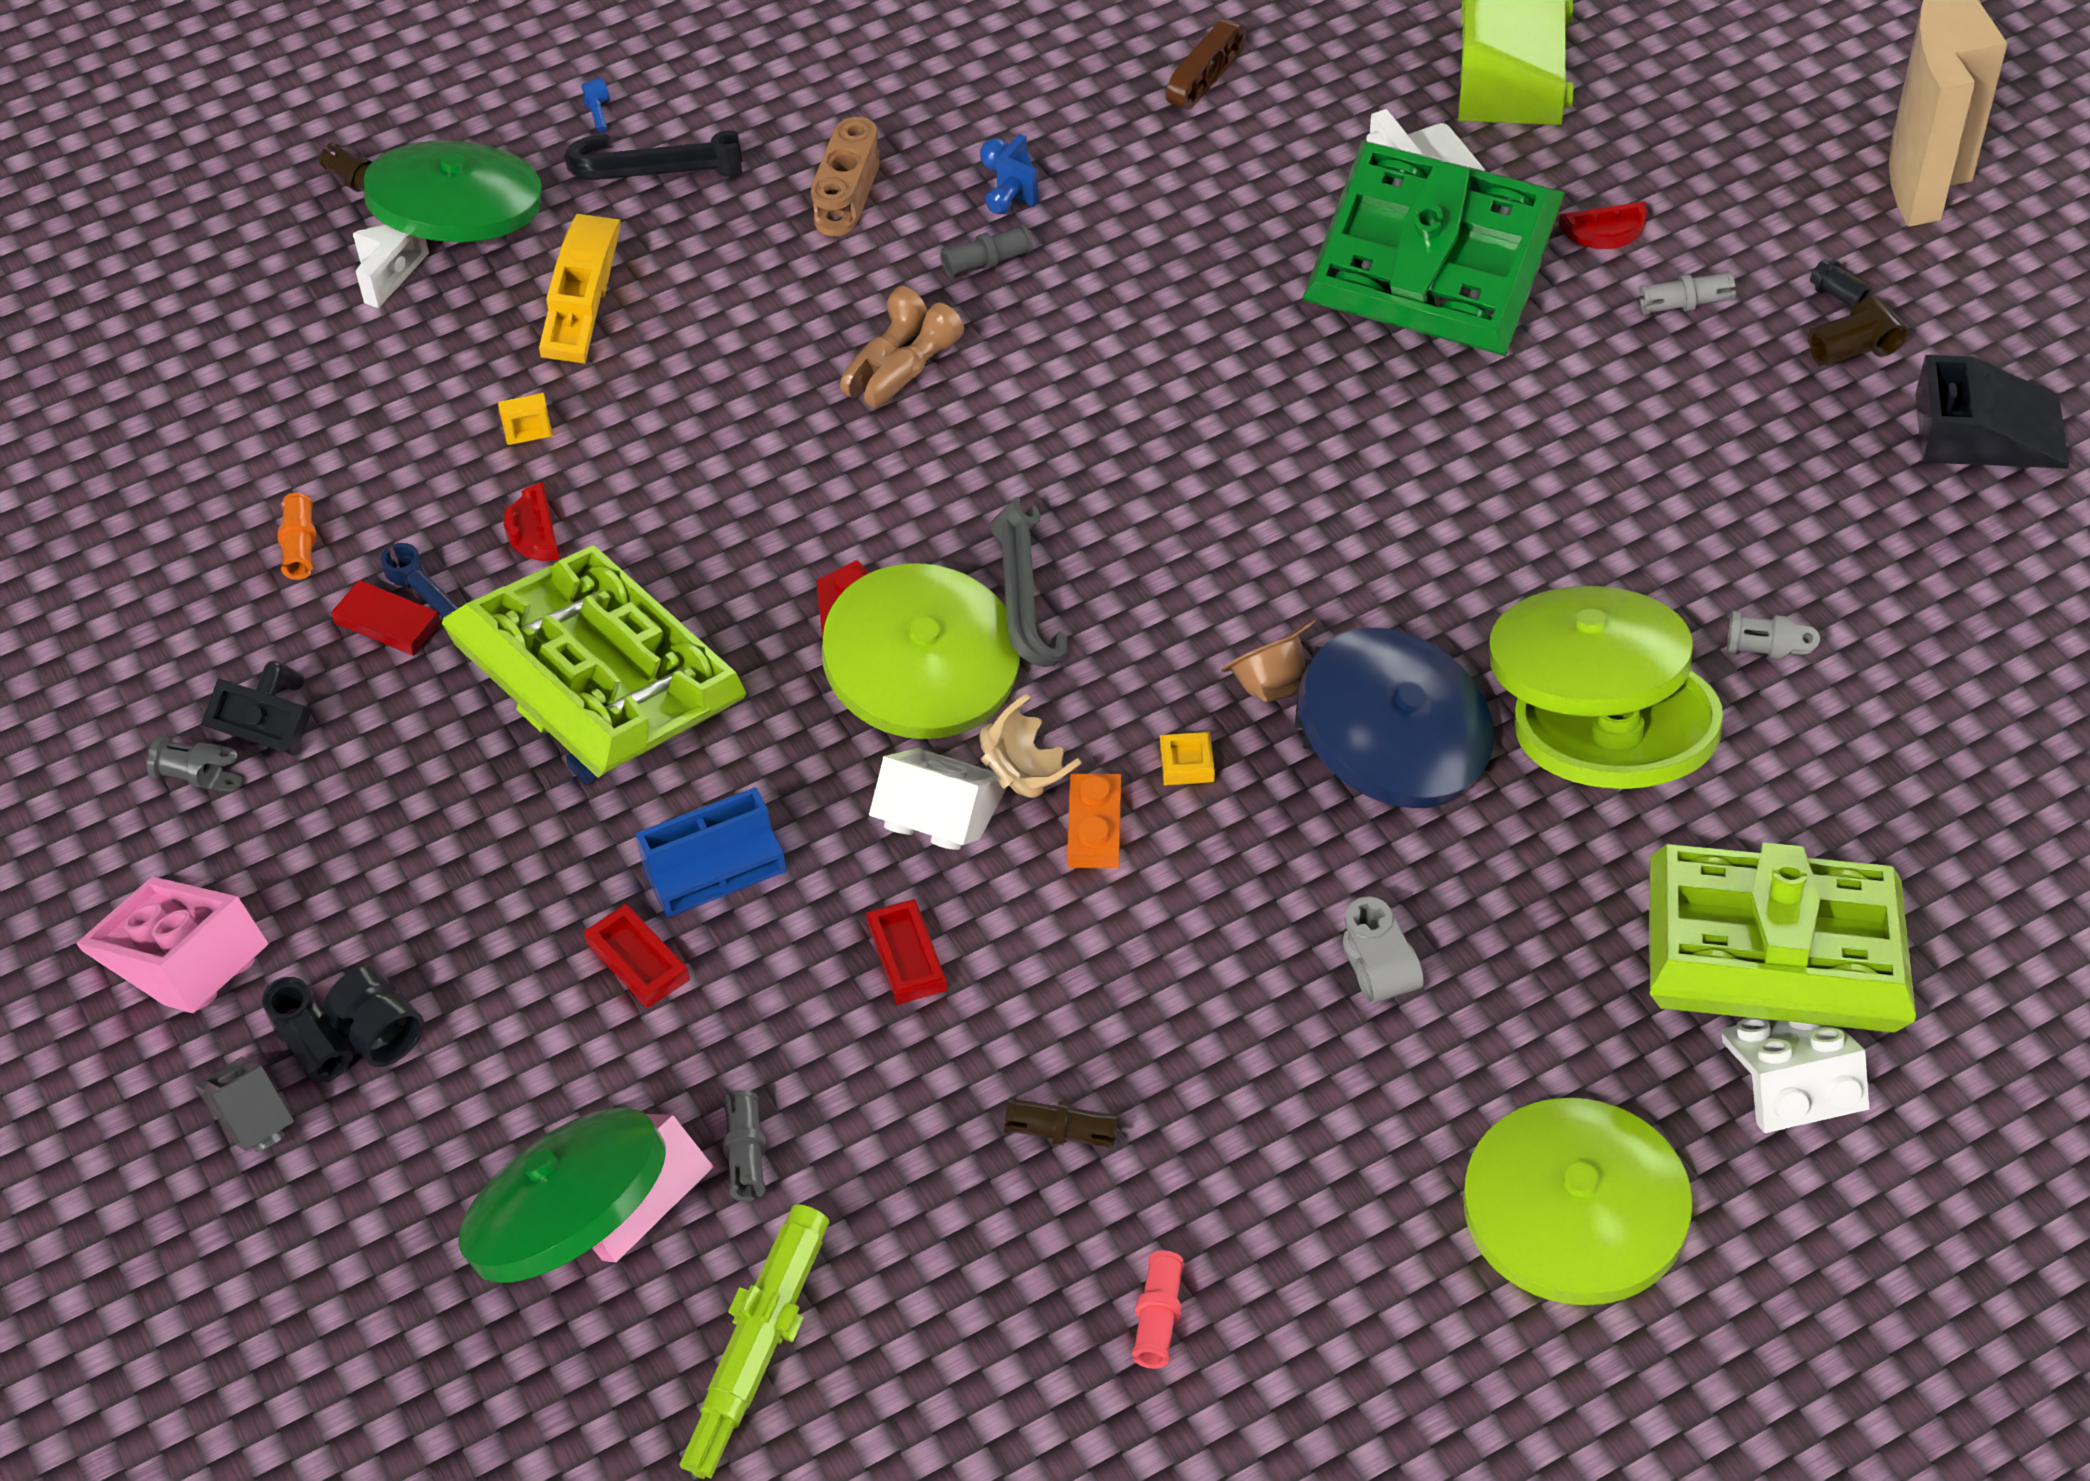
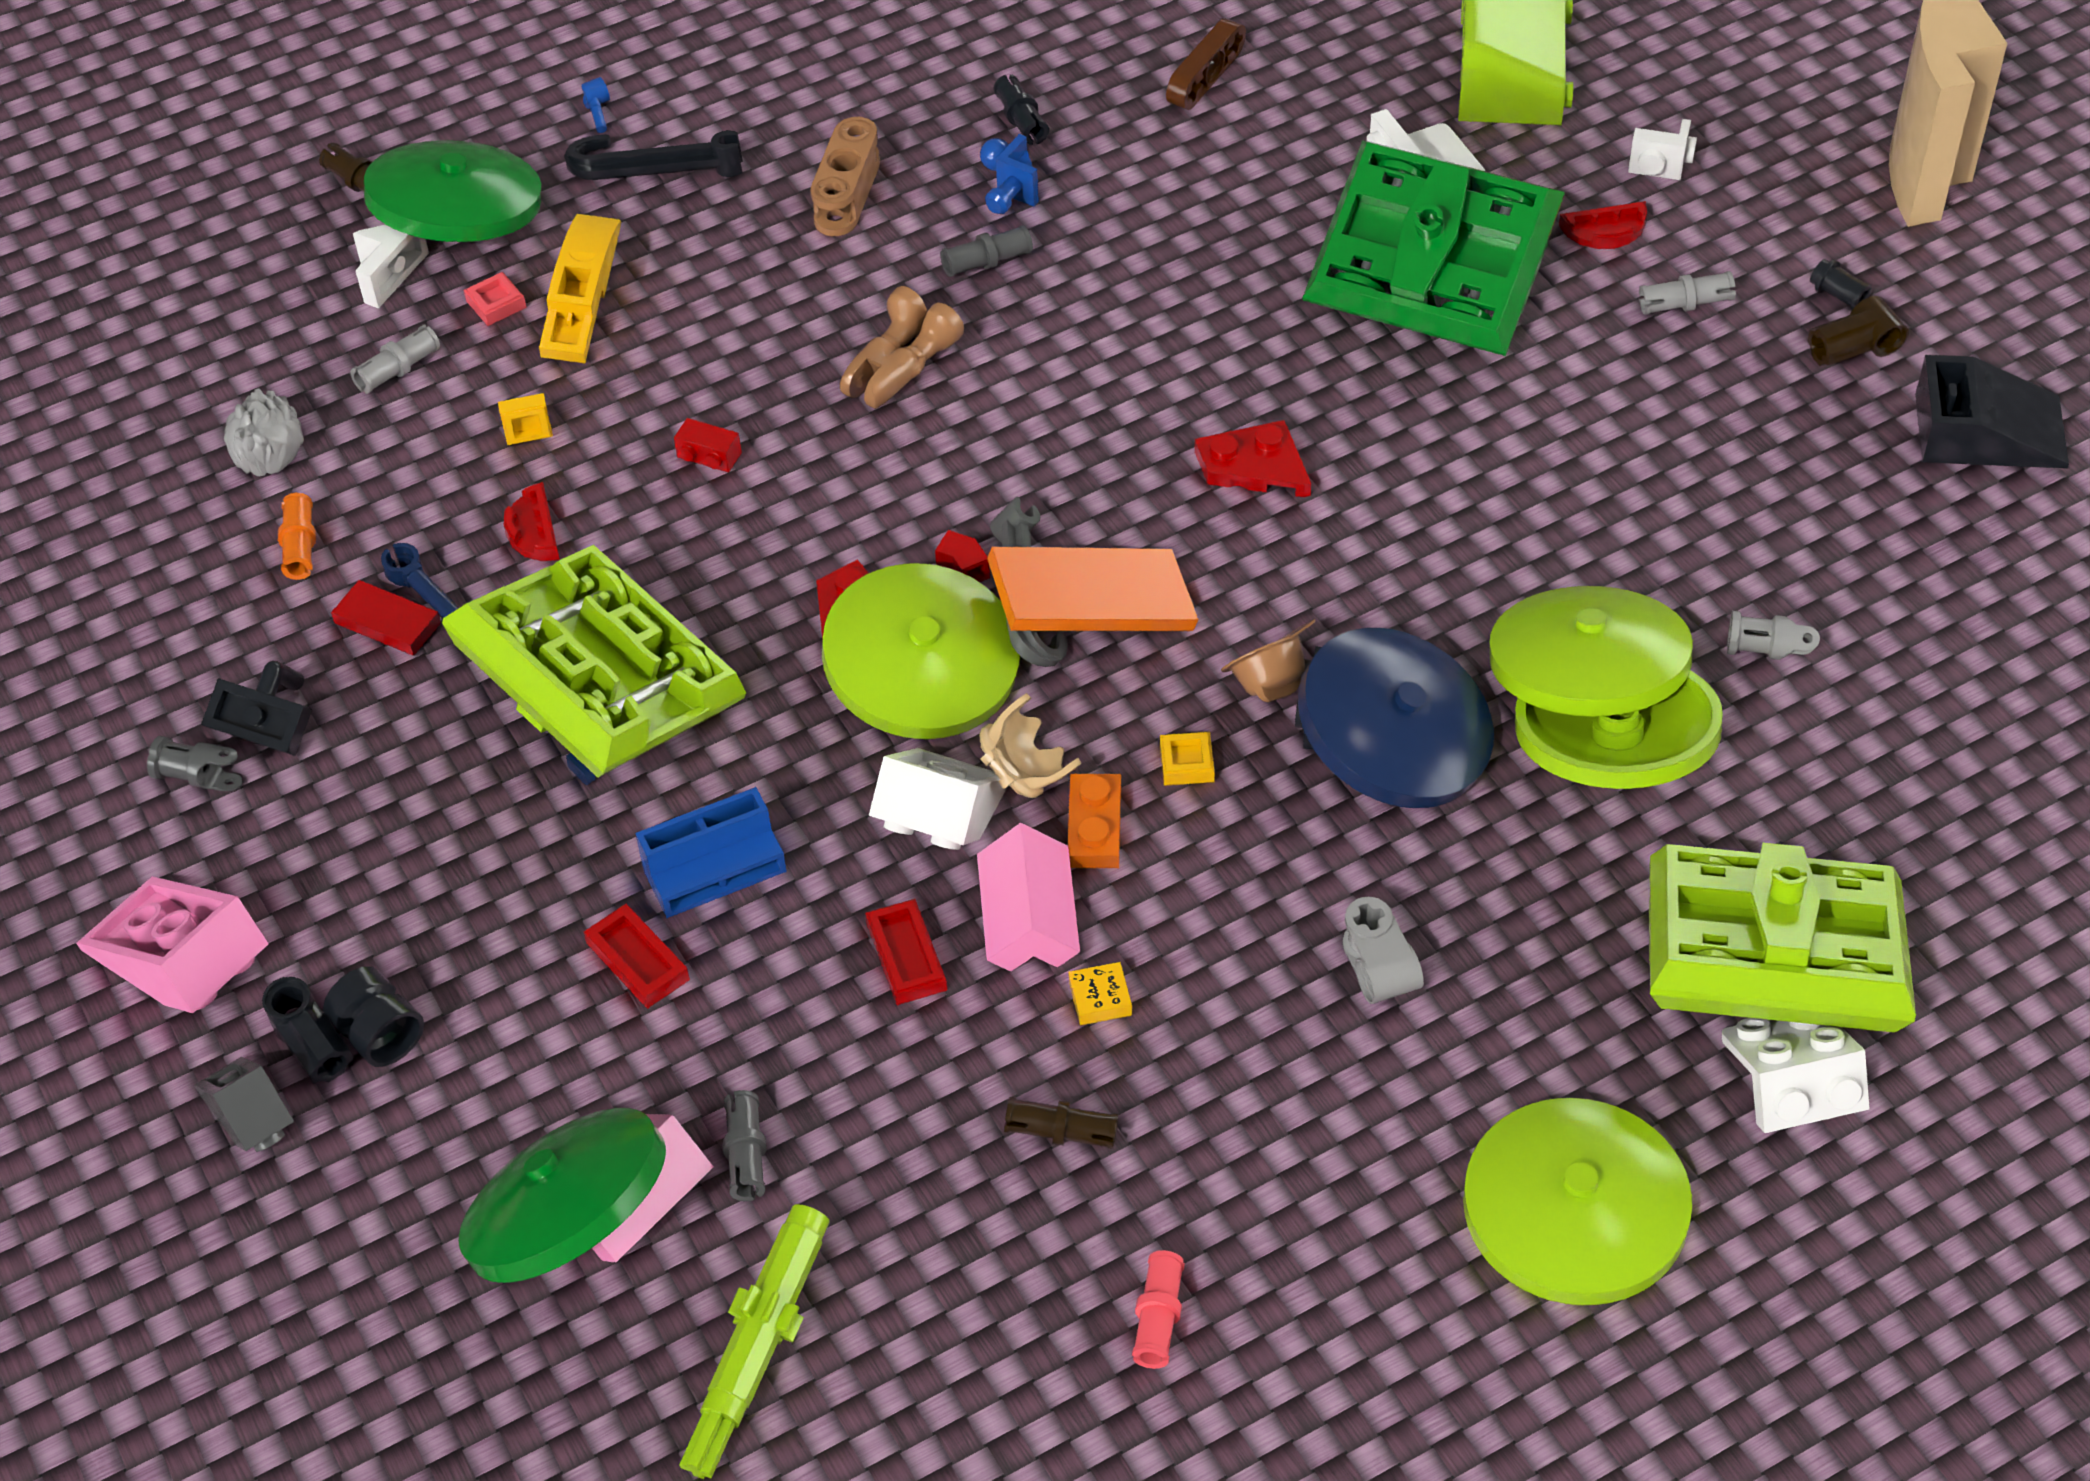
(263, 433): none -> light grey hair
(395, 359): none -> light grey pin
(495, 298): none -> coral tile
(707, 445): none -> red piece
(963, 555): none -> red piece
(1021, 109): none -> black pin
(1027, 899): none -> bright pink piece
(1091, 589): none -> orange tile
(1100, 993): none -> yellow tile
(1253, 459): none -> red wing
(1662, 152): none -> white bracket

